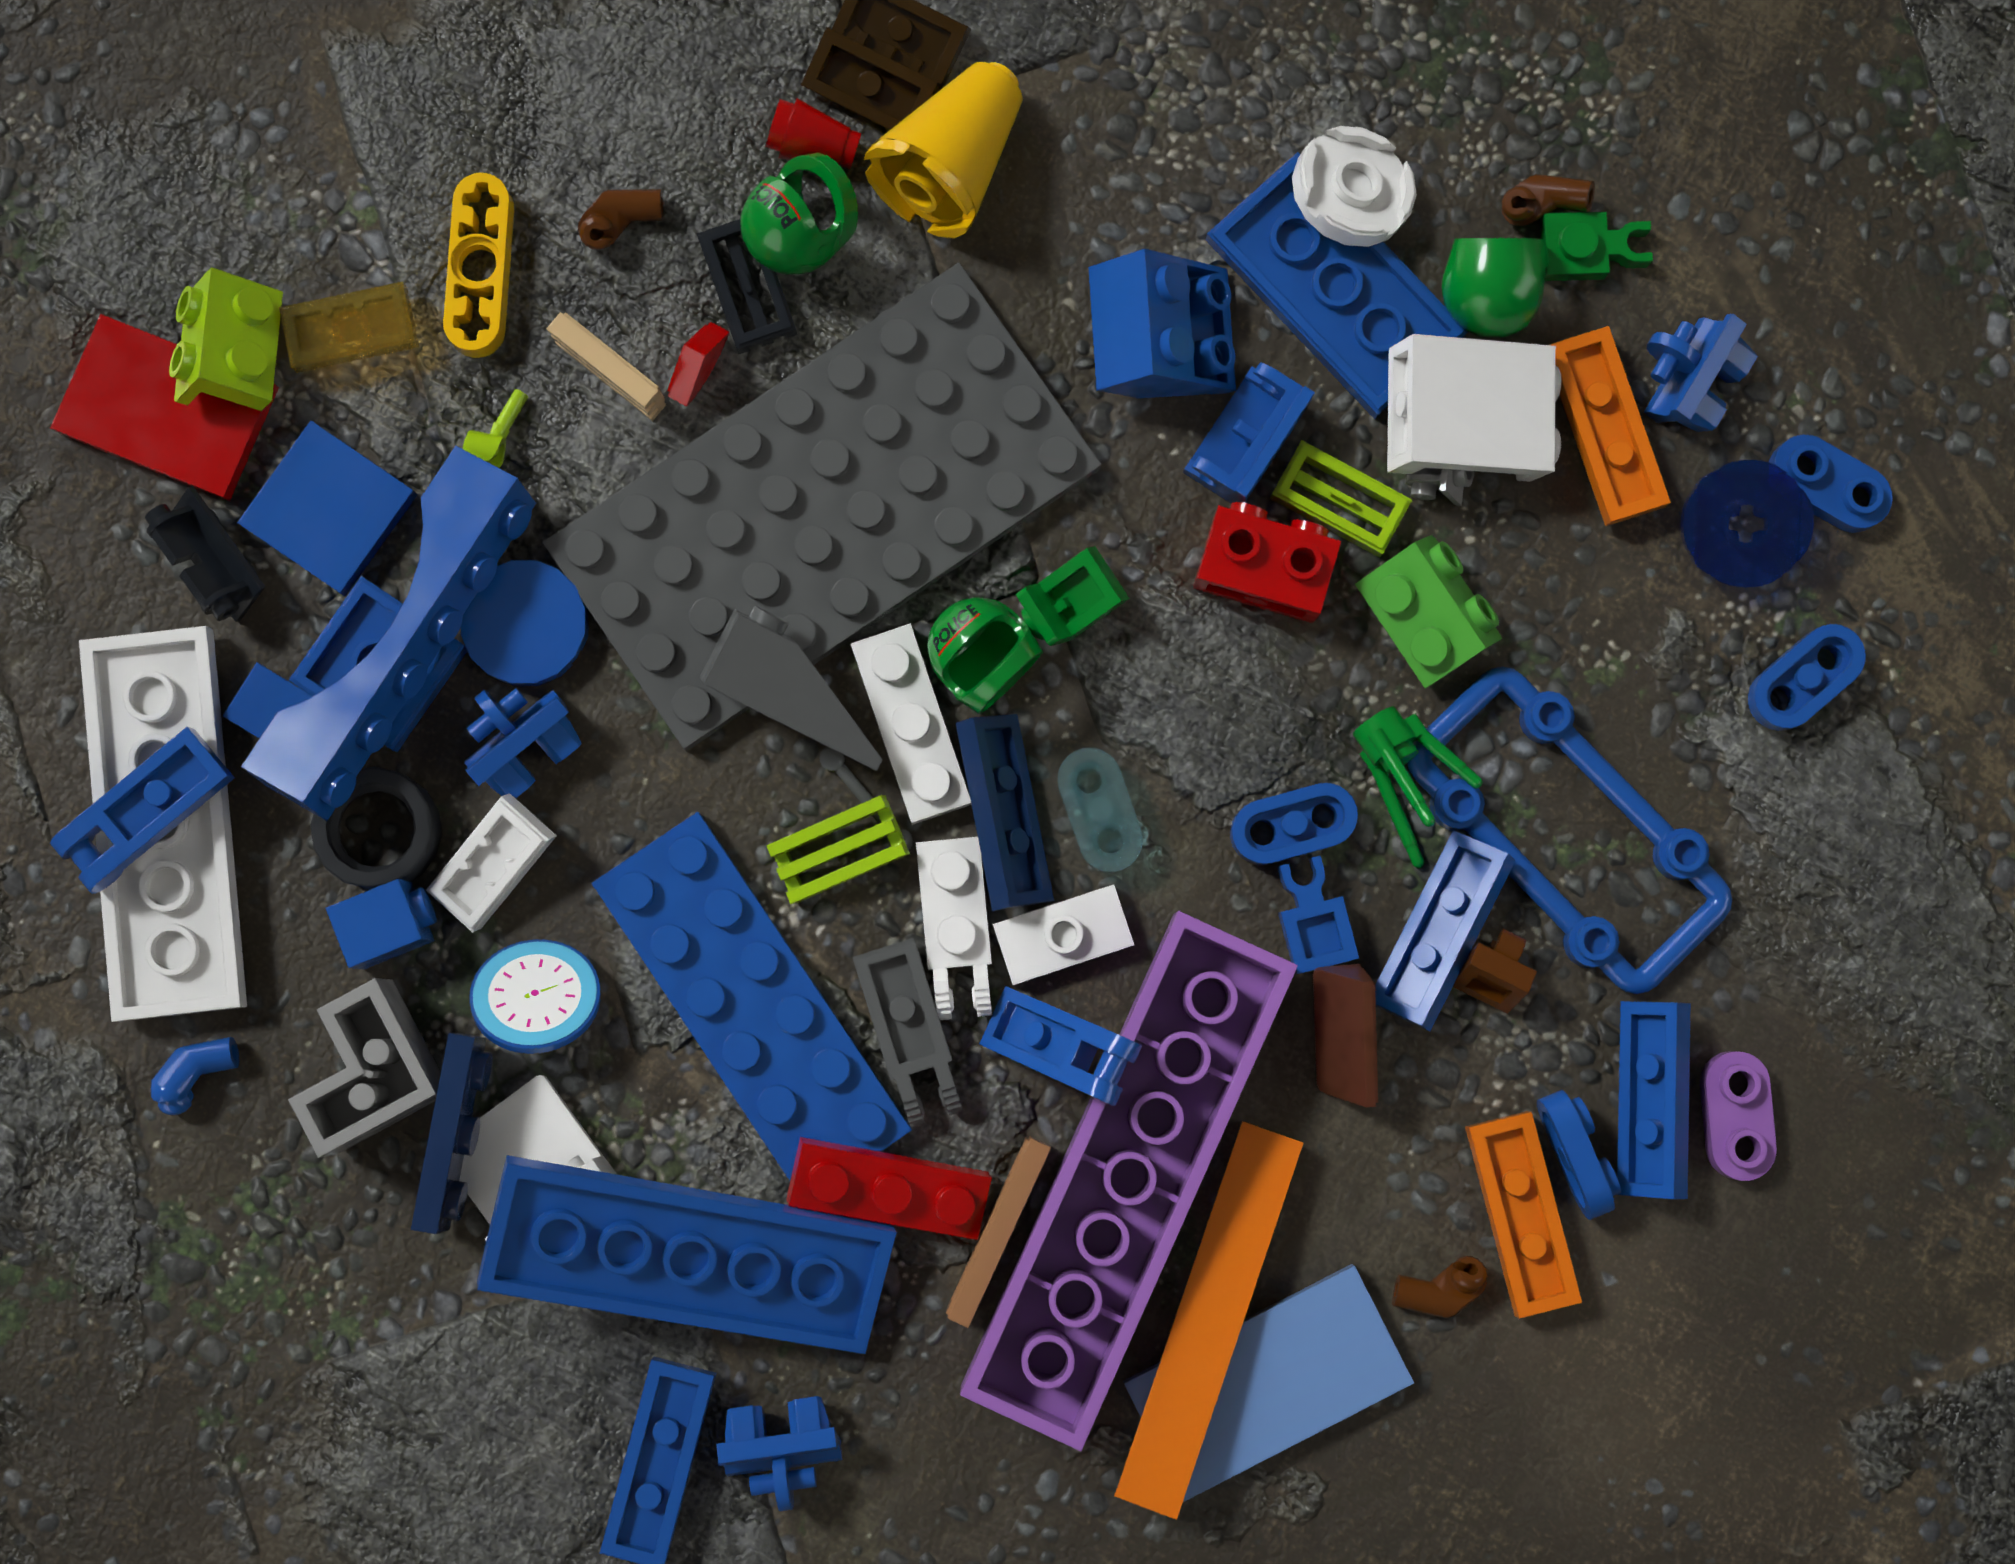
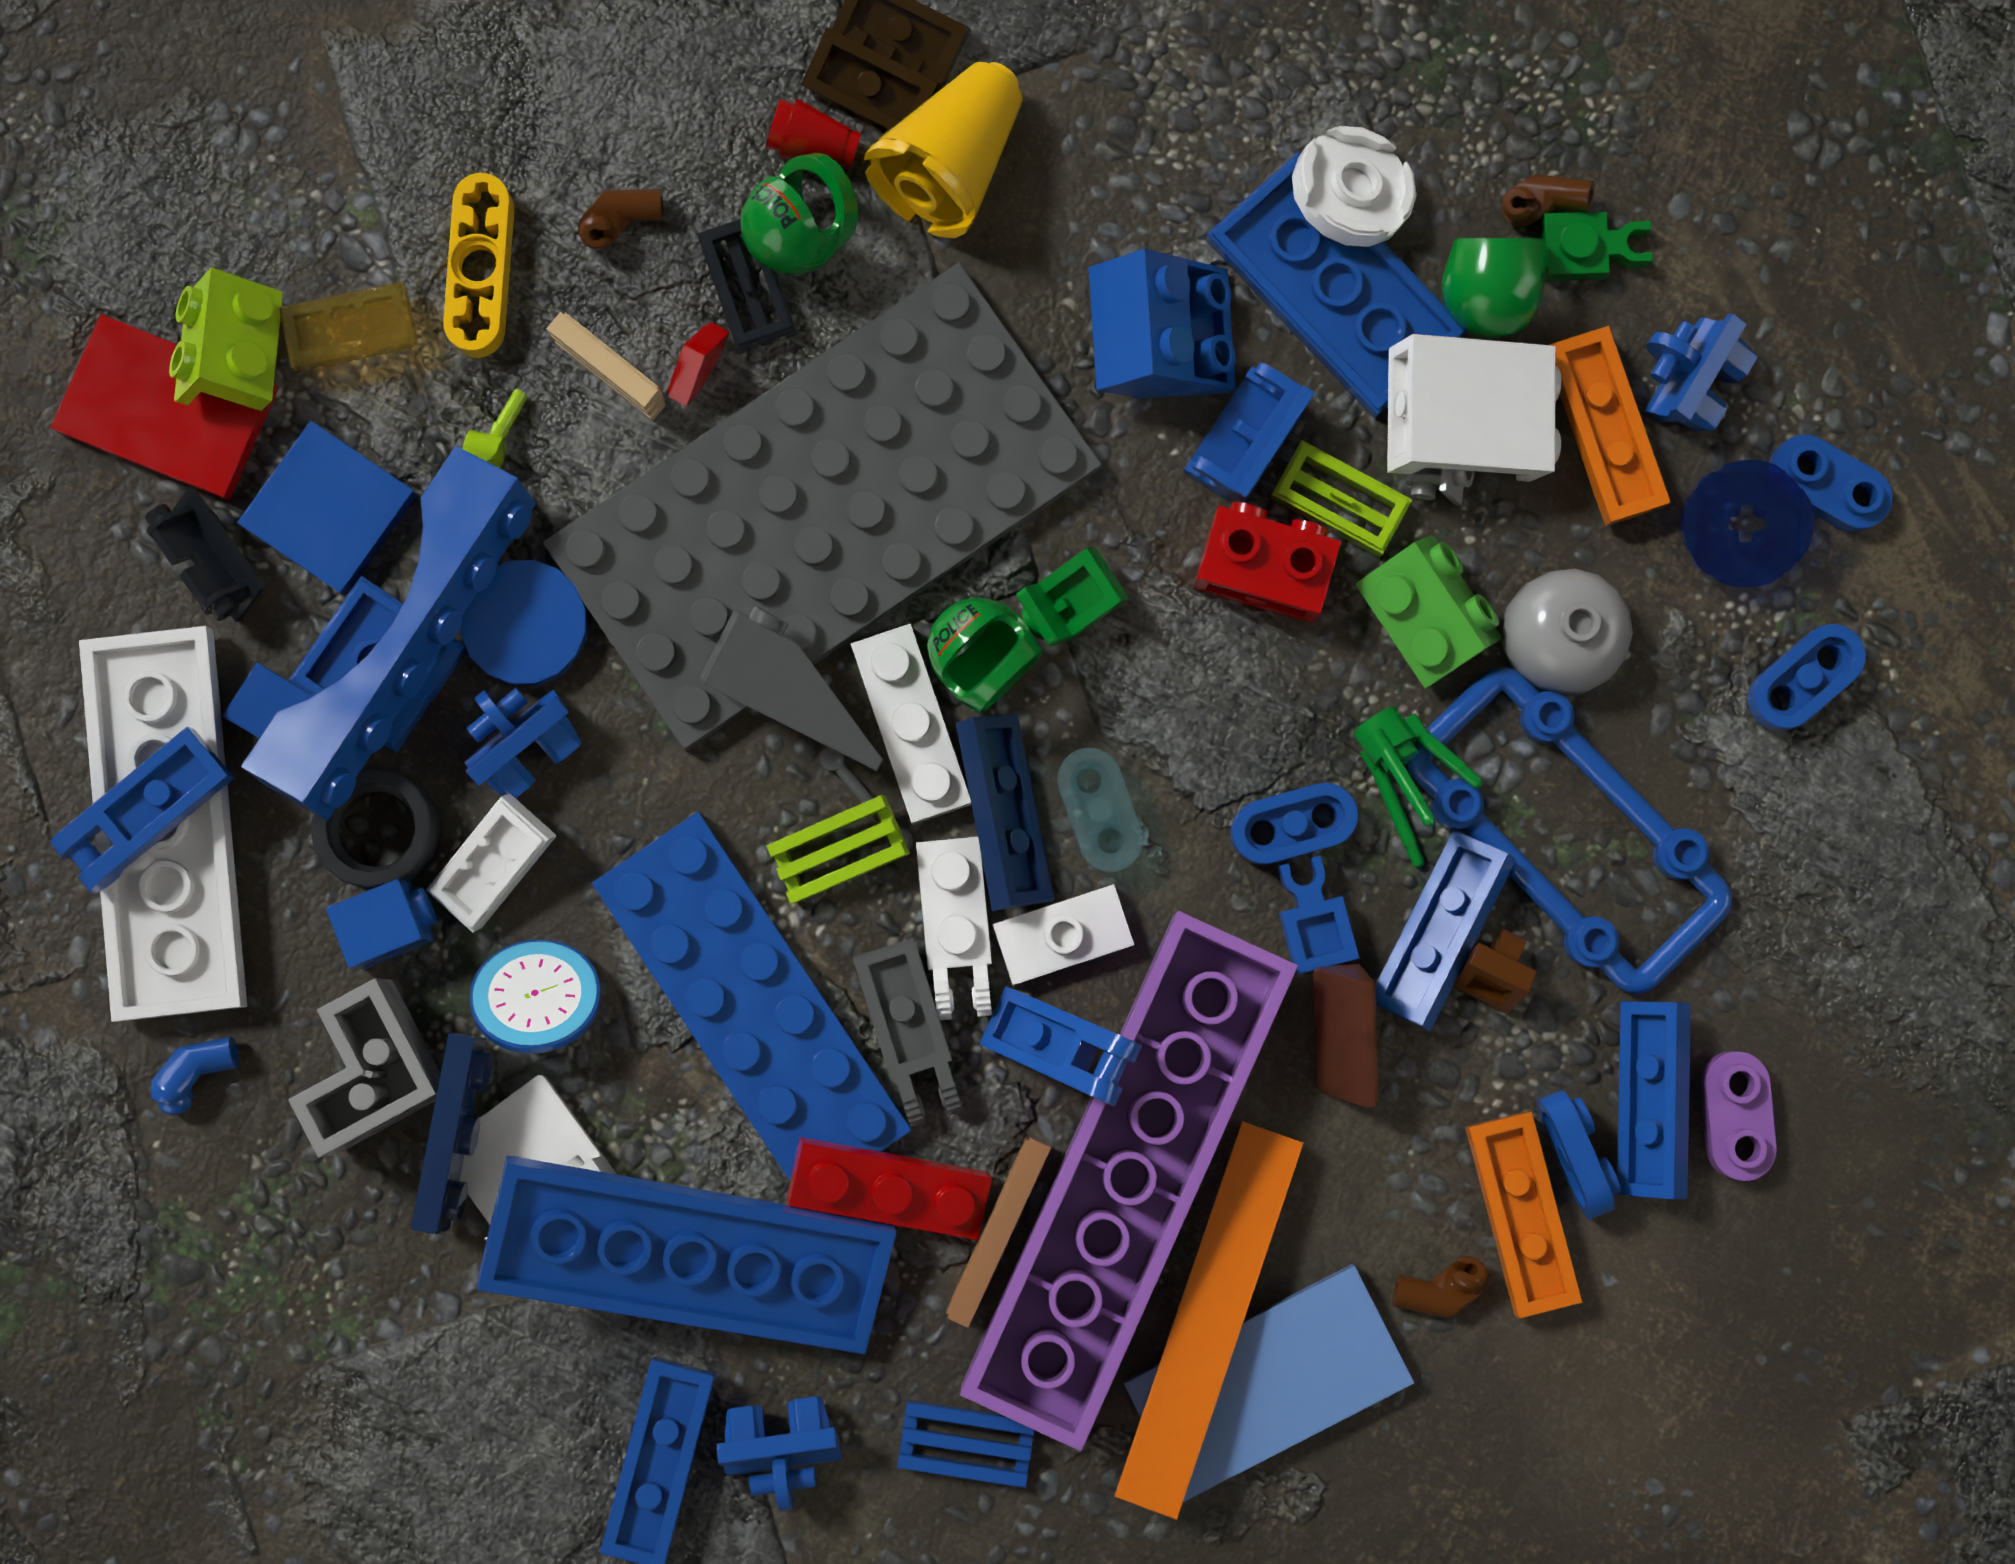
(959, 1468): none -> blue tile
(1567, 631): none -> light grey cylinder

